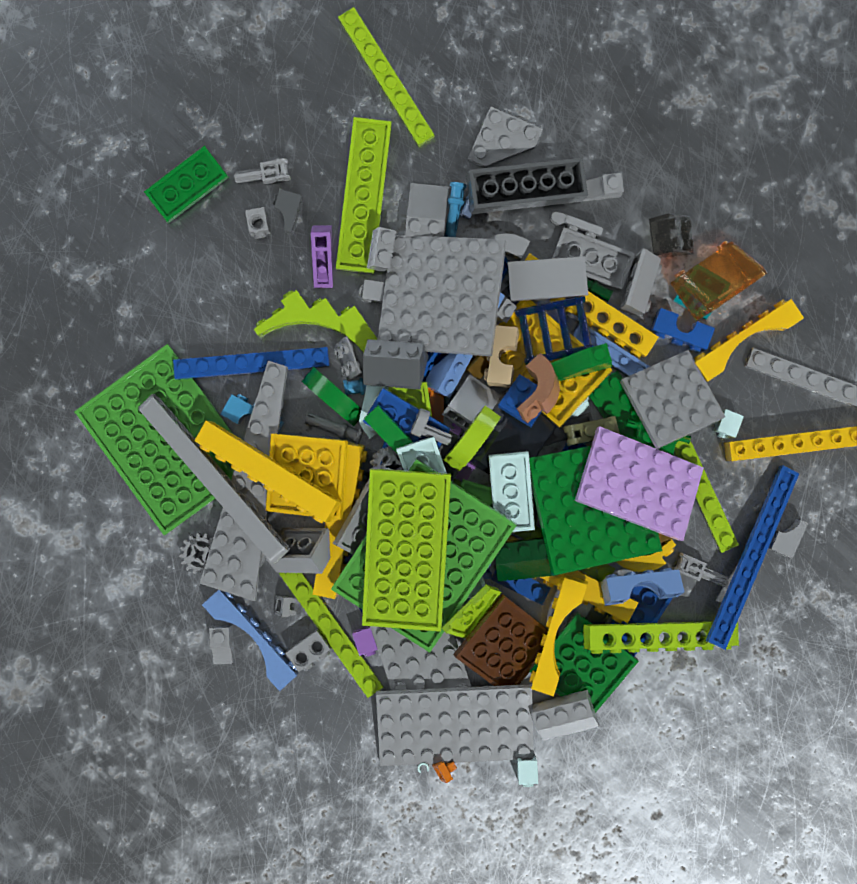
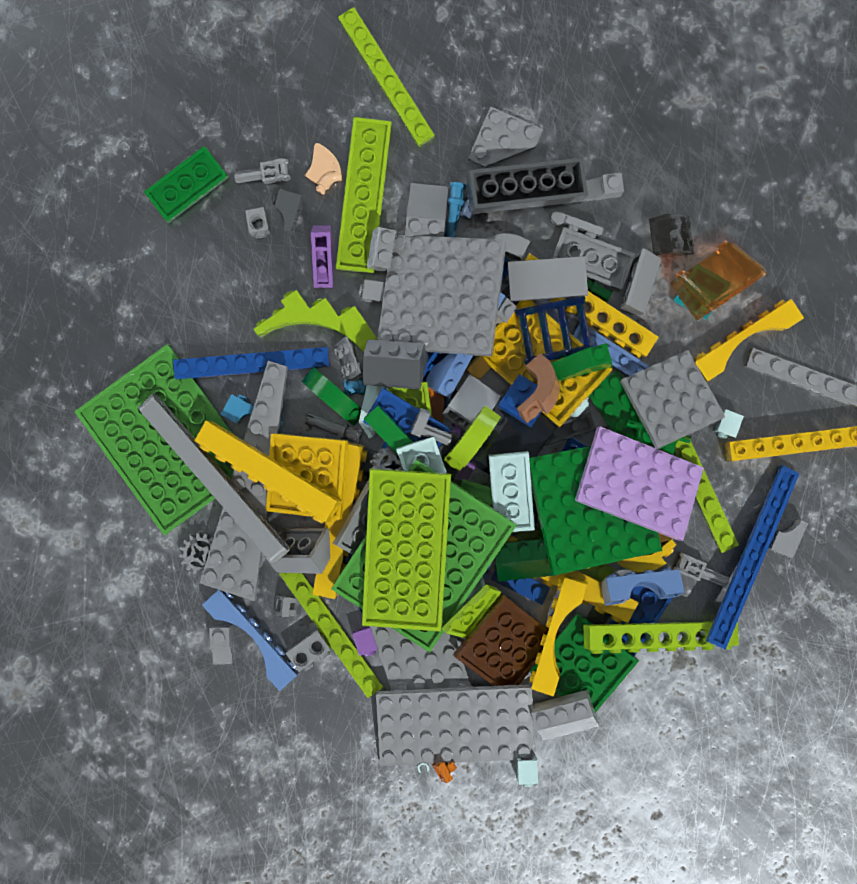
(324, 169): none -> light nougat arm
(498, 373): tan arch -> none
(588, 429): olive plate -> none
(665, 326): blue arch -> none

